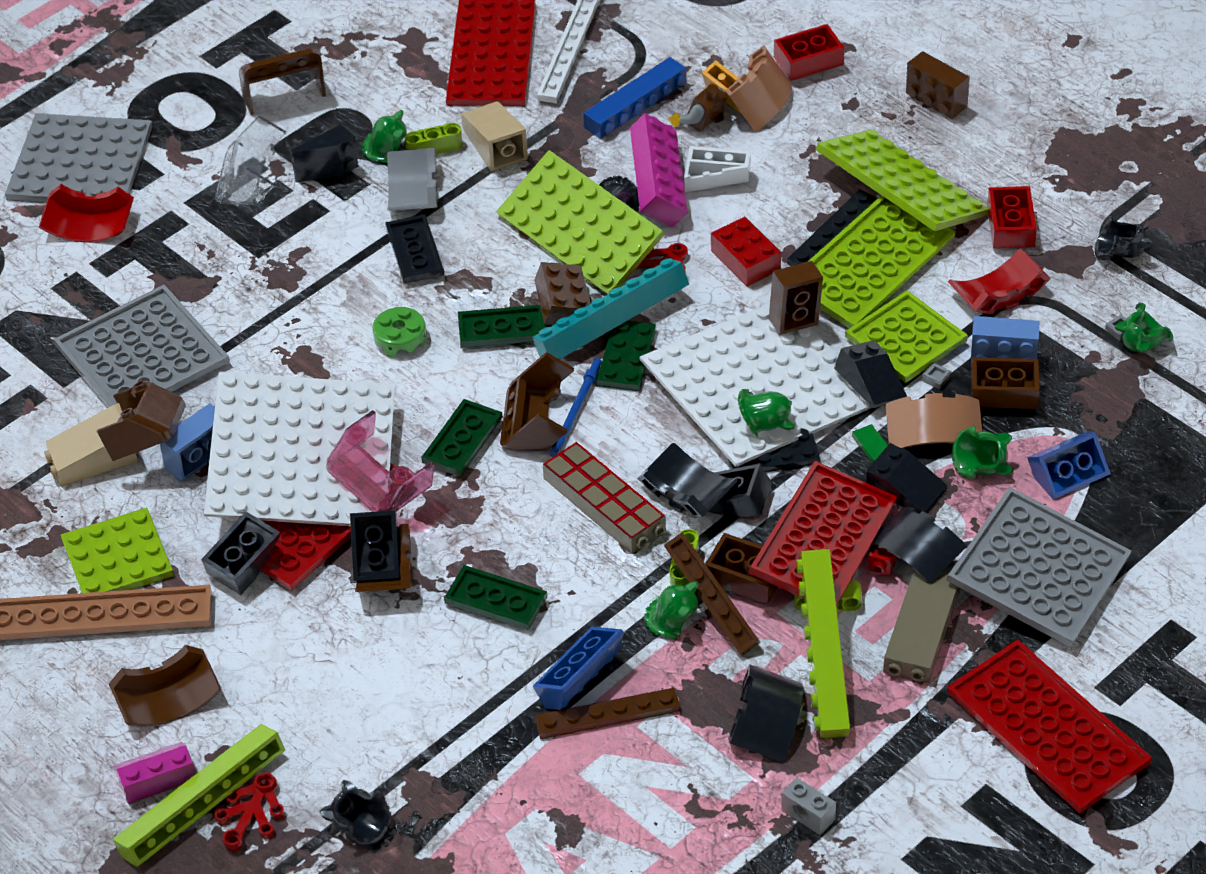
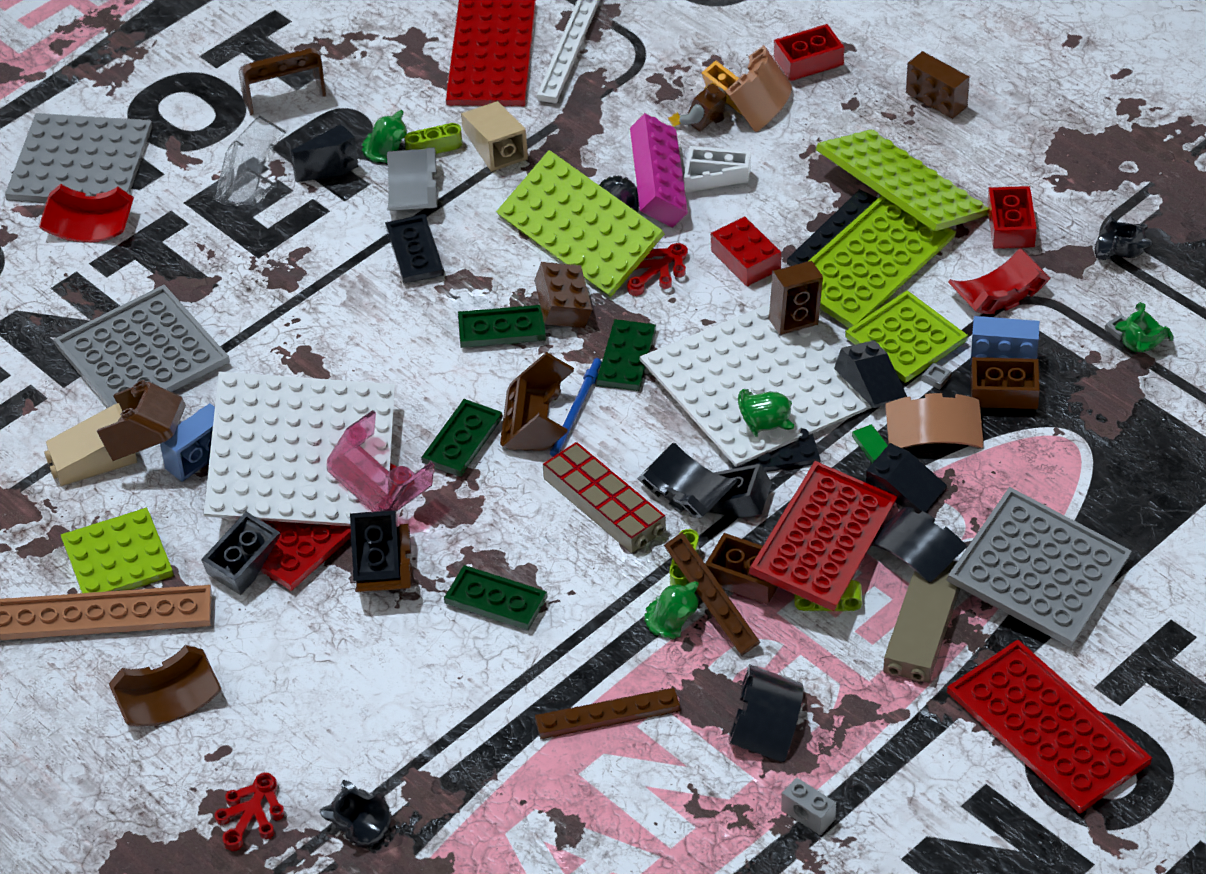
(155, 772): dark pink slope -> none
(198, 795): lime brick -> none
(395, 339): bright green plate -> none
(578, 666): blue slope -> none
(612, 309): teal brick -> none
(635, 97): blue brick -> none
(824, 644): lime brick -> none
(881, 562): red bracket -> none
(981, 453): green hair -> none
(1069, 464): blue slope -> none

